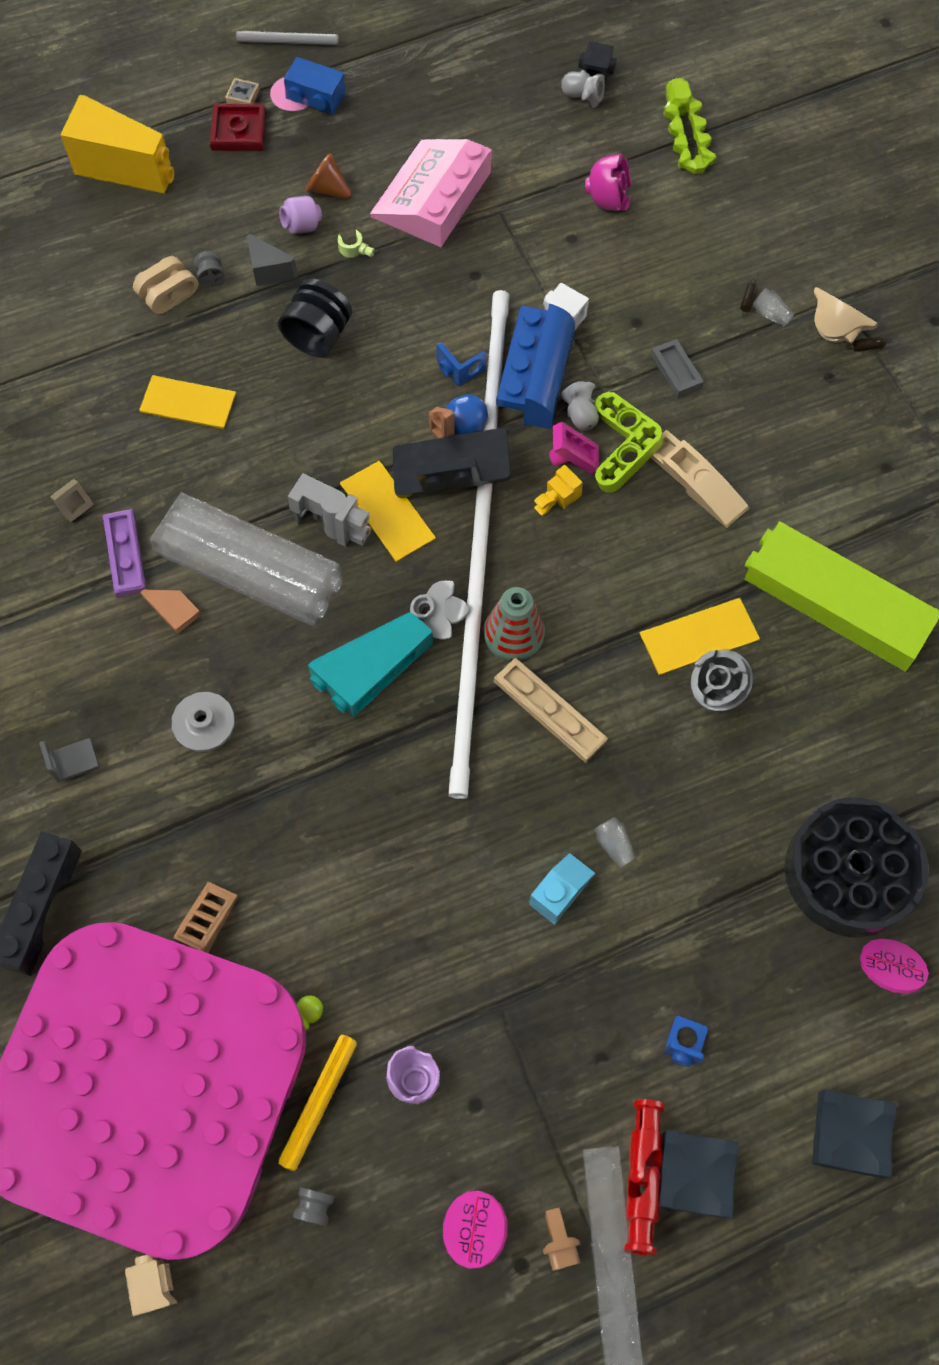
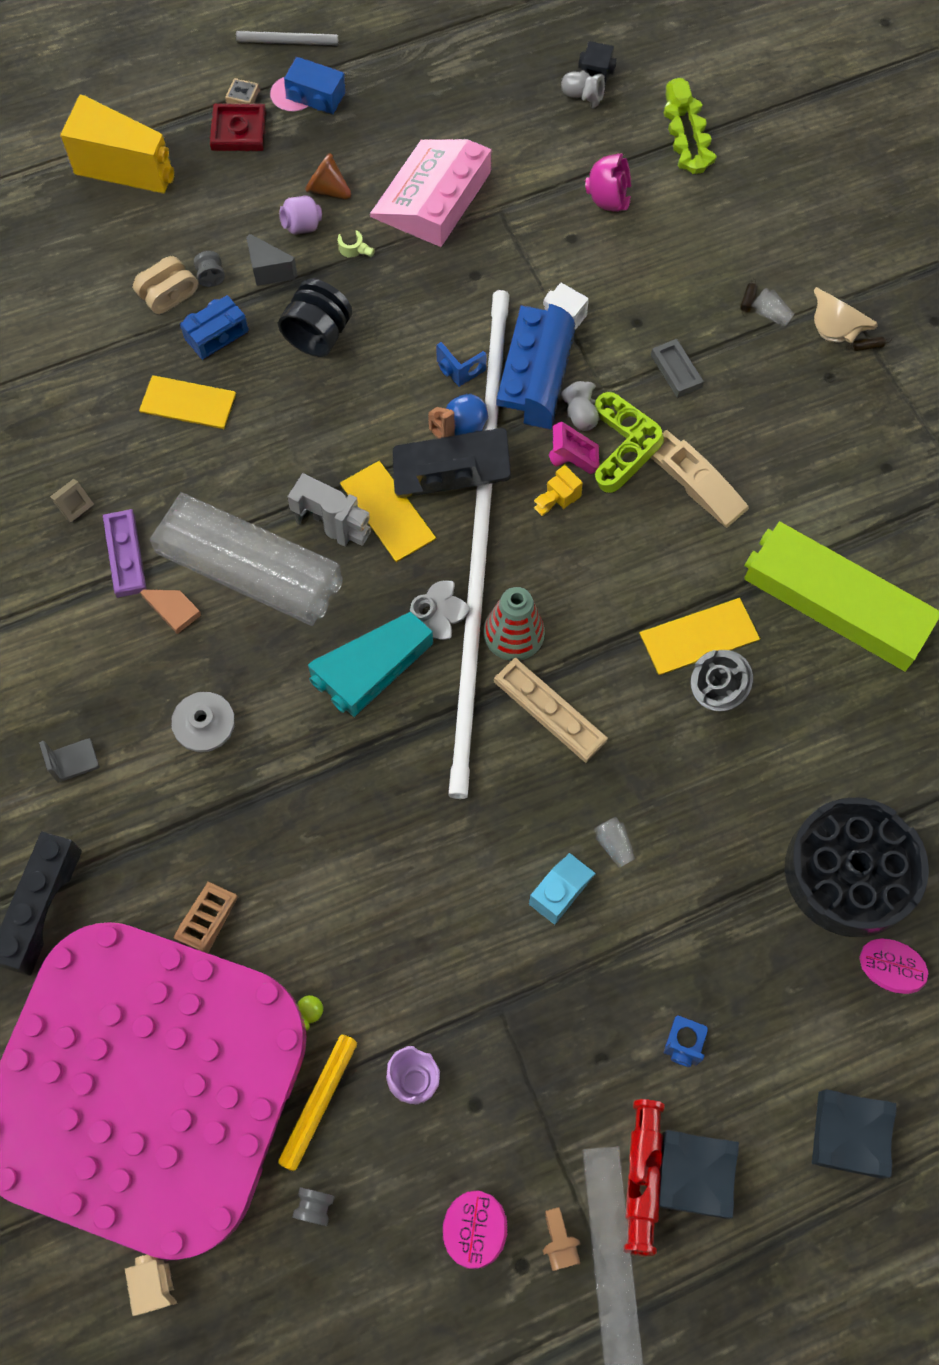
(214, 326): none -> blue brick

